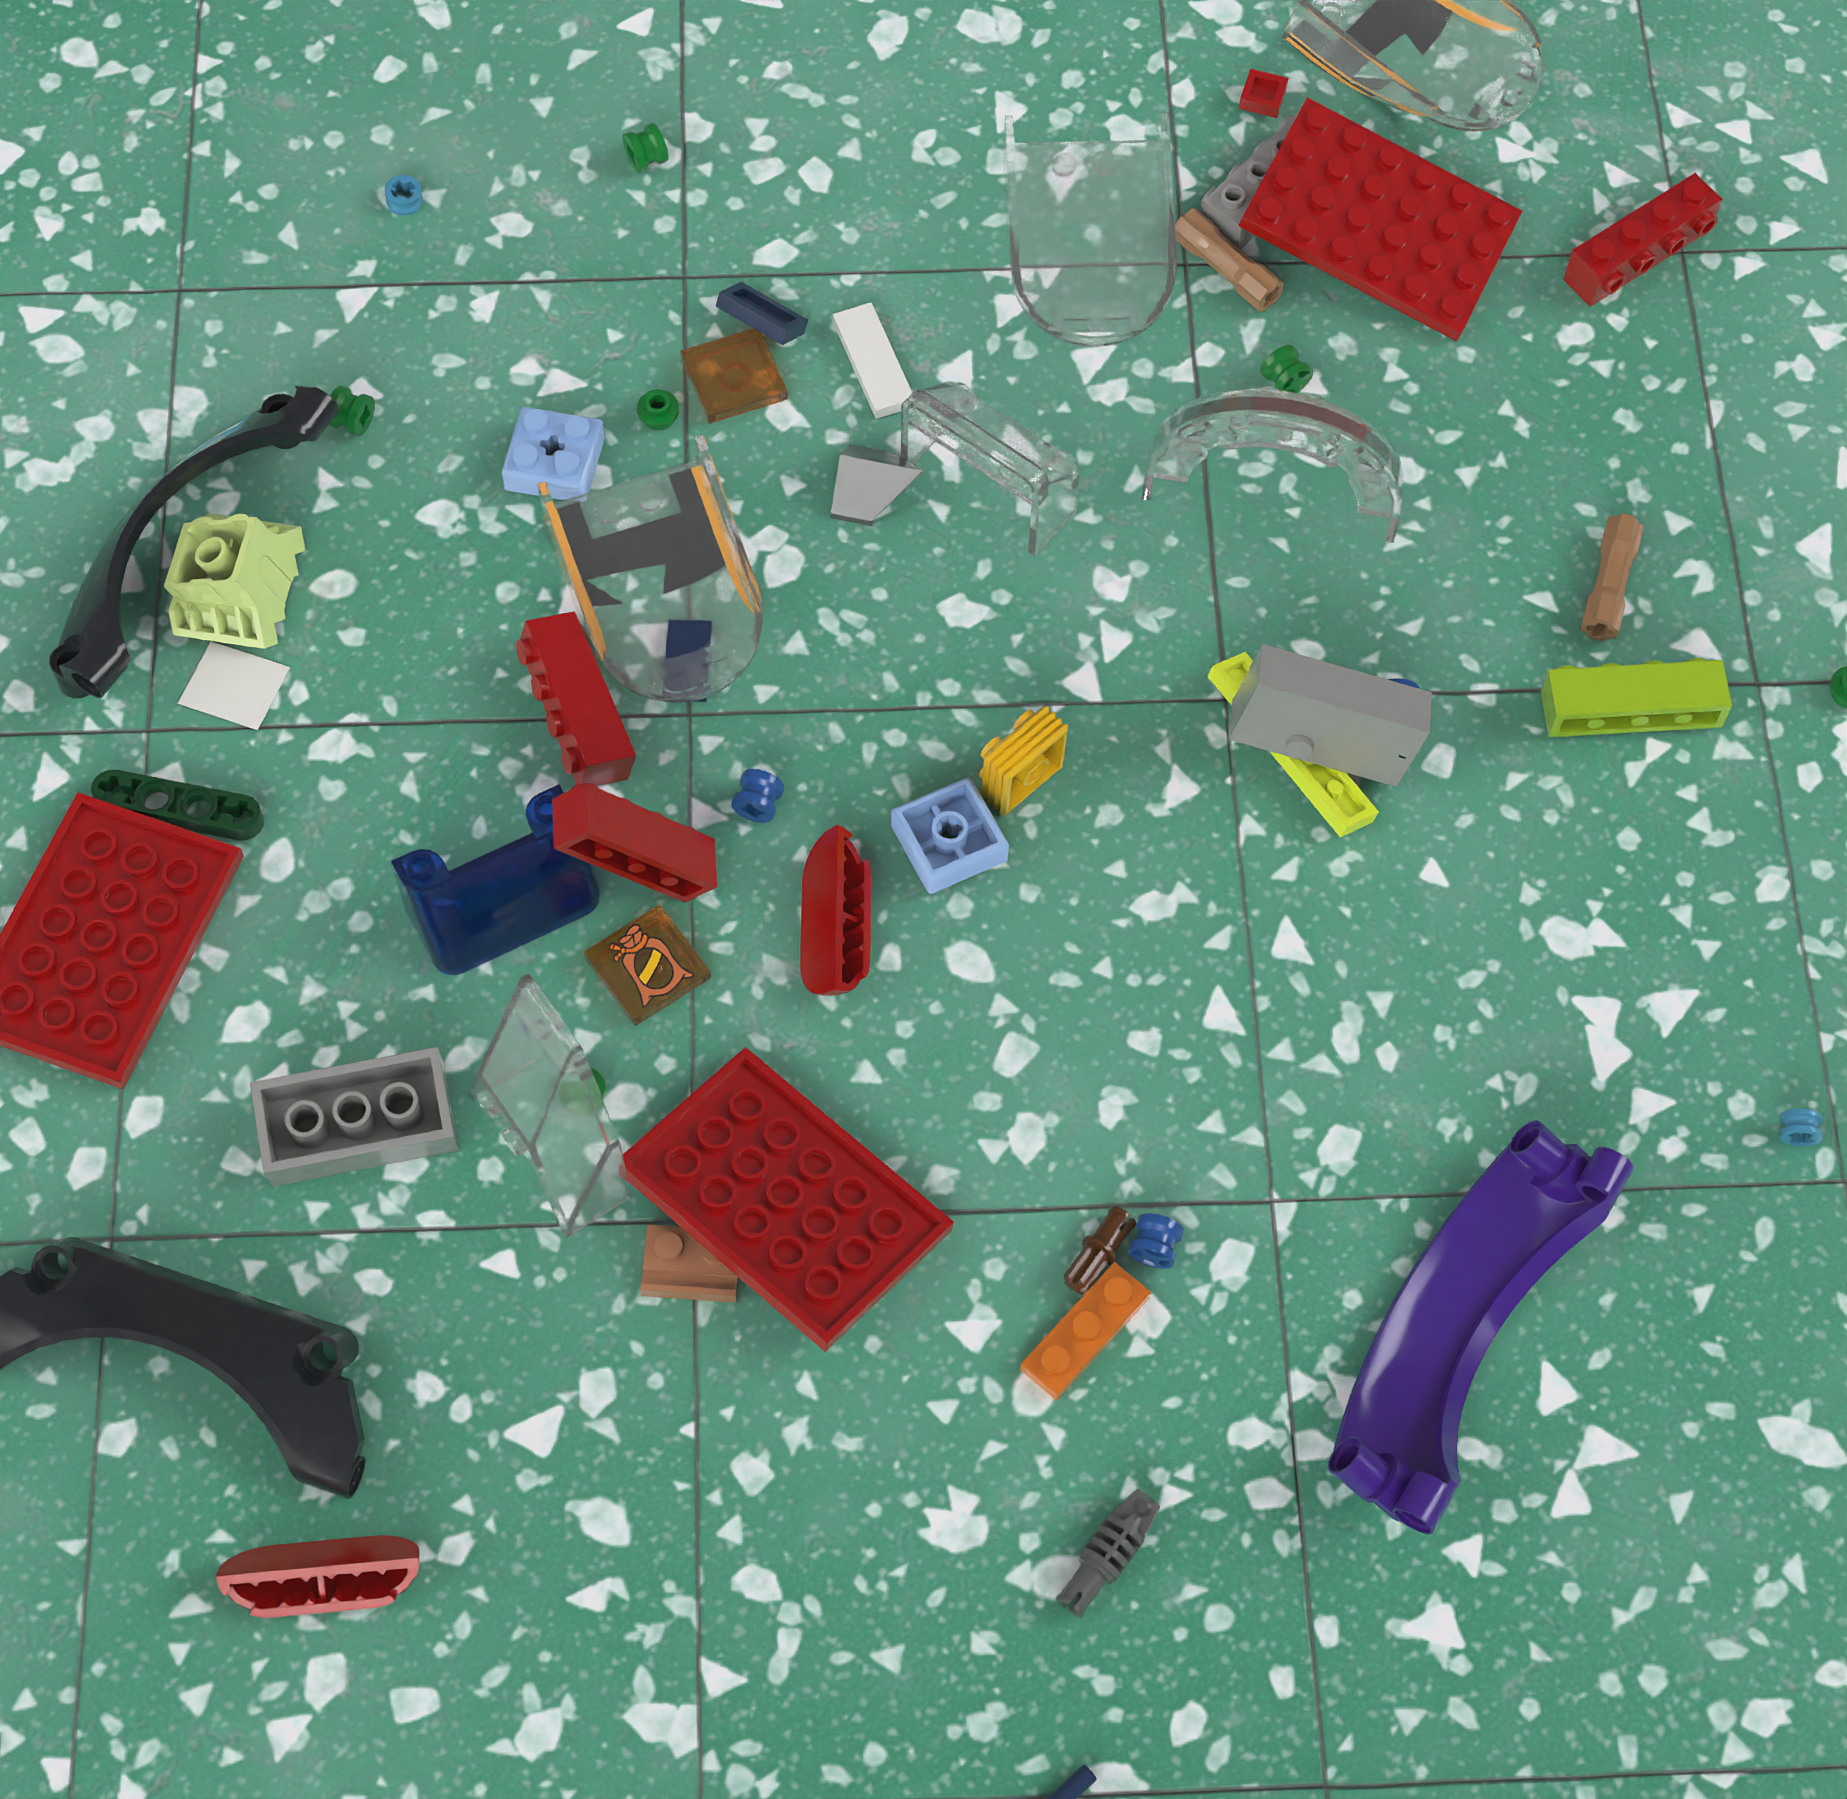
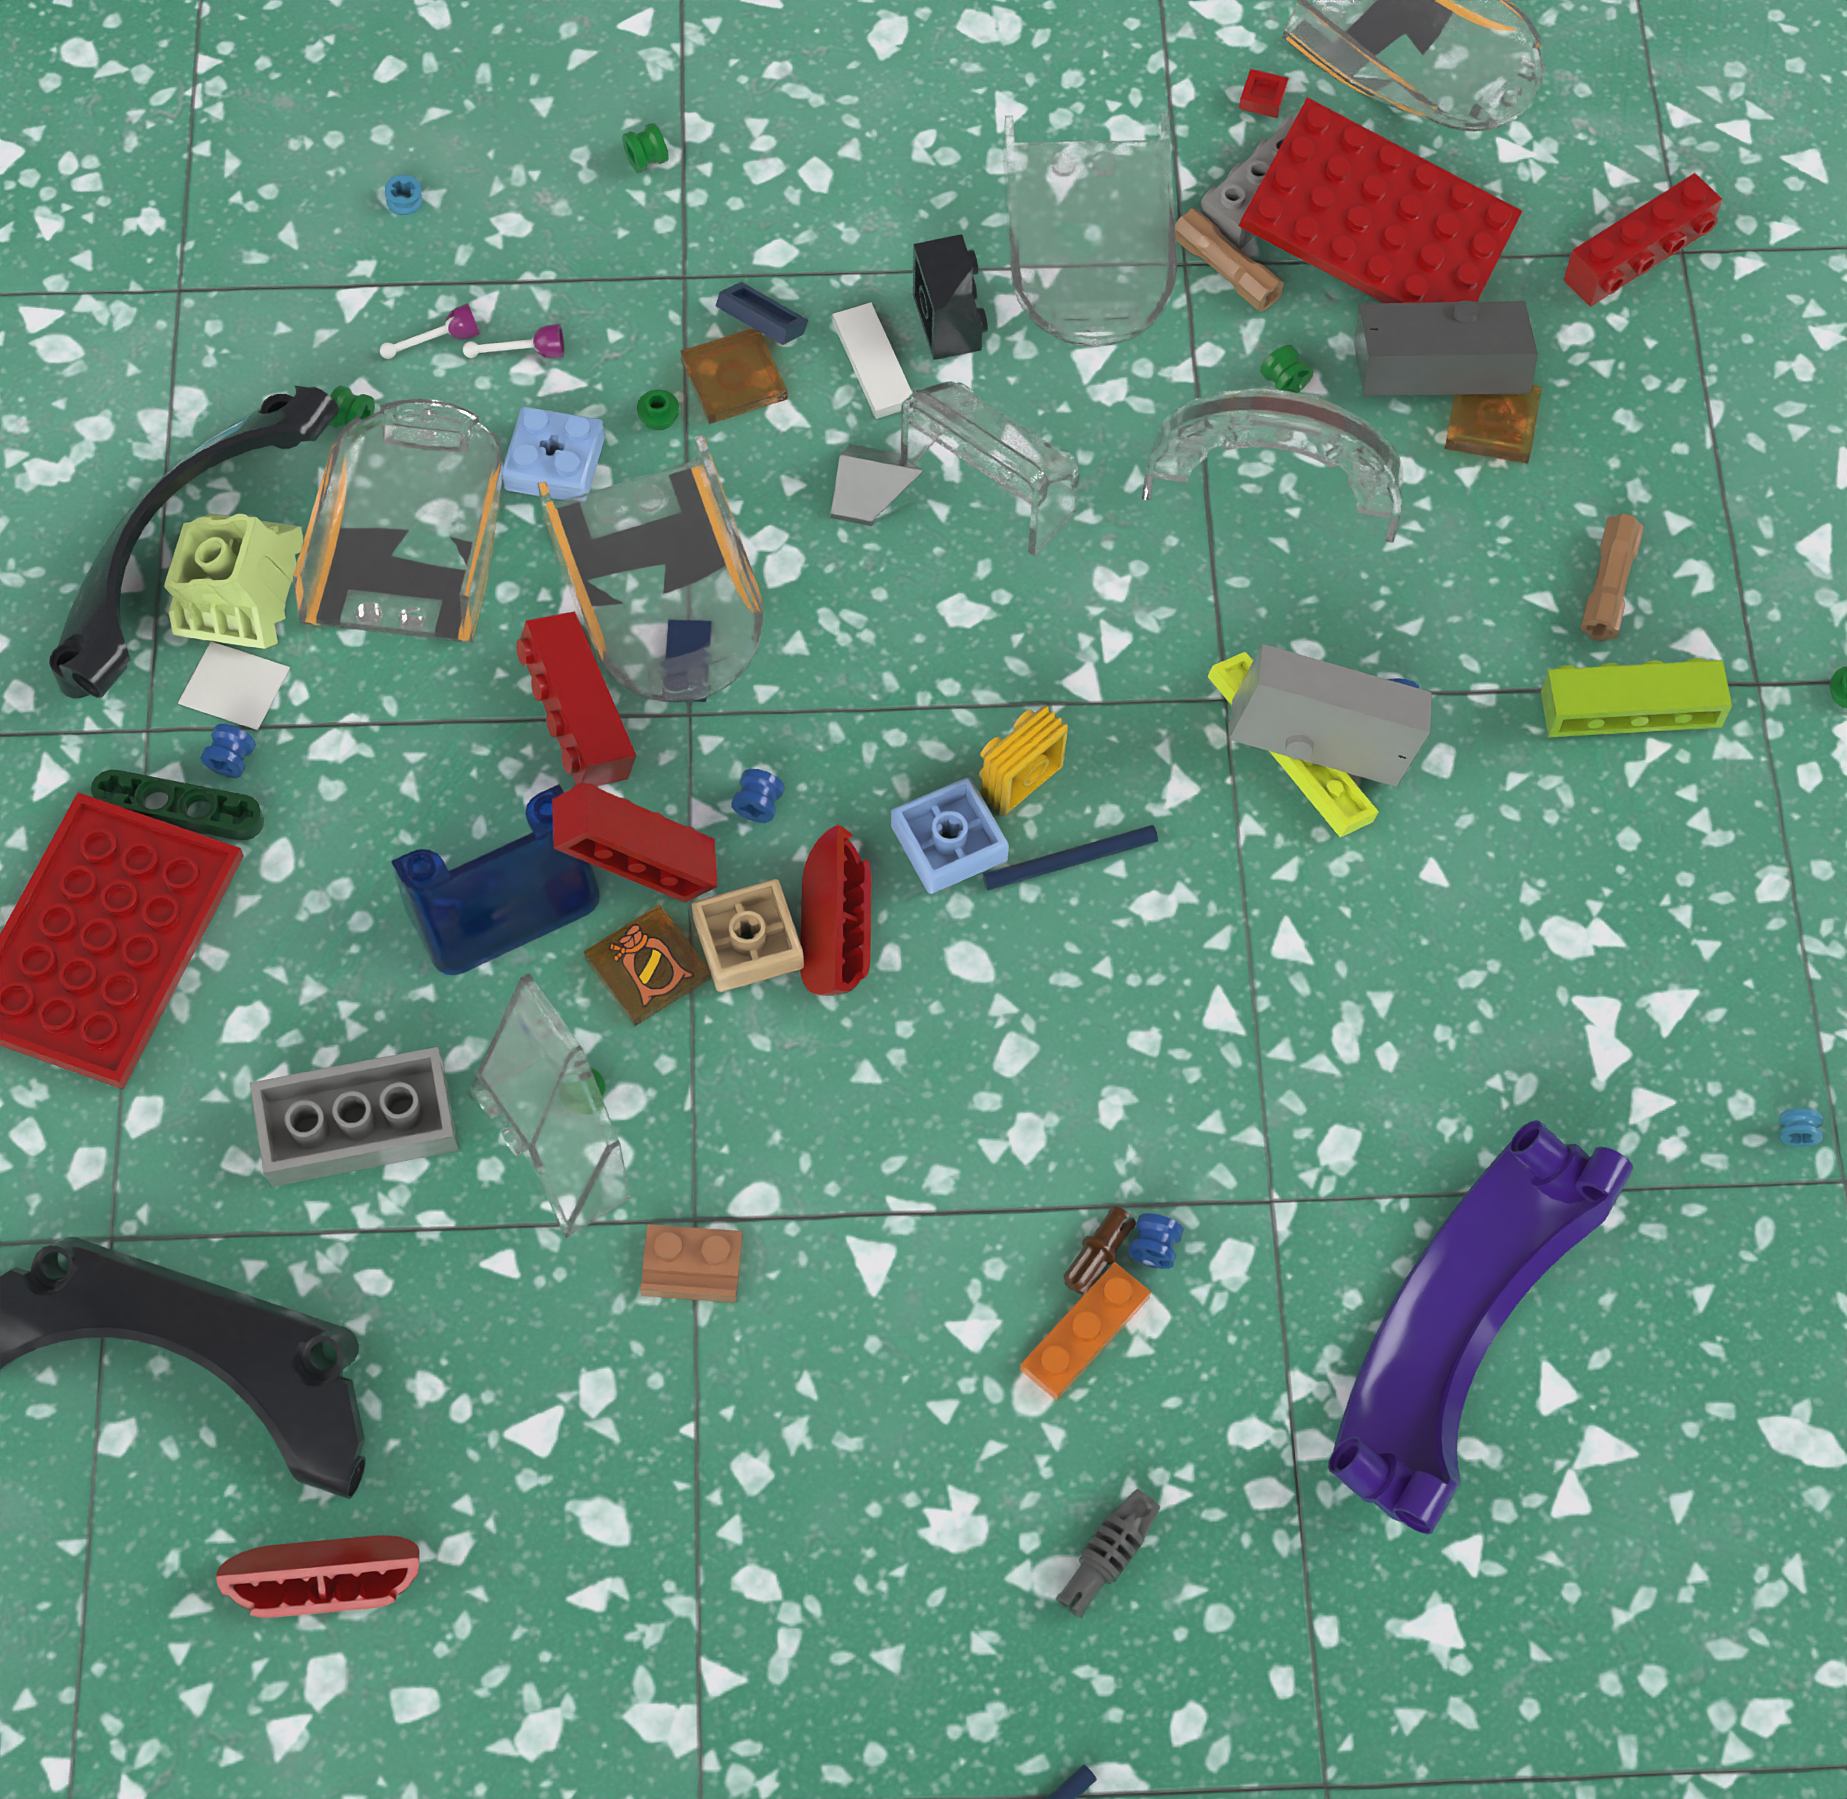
(228, 750): none -> blue wheel
(403, 524): none -> clear windscreen
(458, 323): none -> hinge
(547, 342): none -> hinge
(740, 960): none -> tan brick
(785, 1198): red plate -> none
(946, 296): none -> black slope
(1070, 857): none -> dark blue bar
(1445, 348): none -> dark grey brick
(1494, 424): none -> clear orange plate

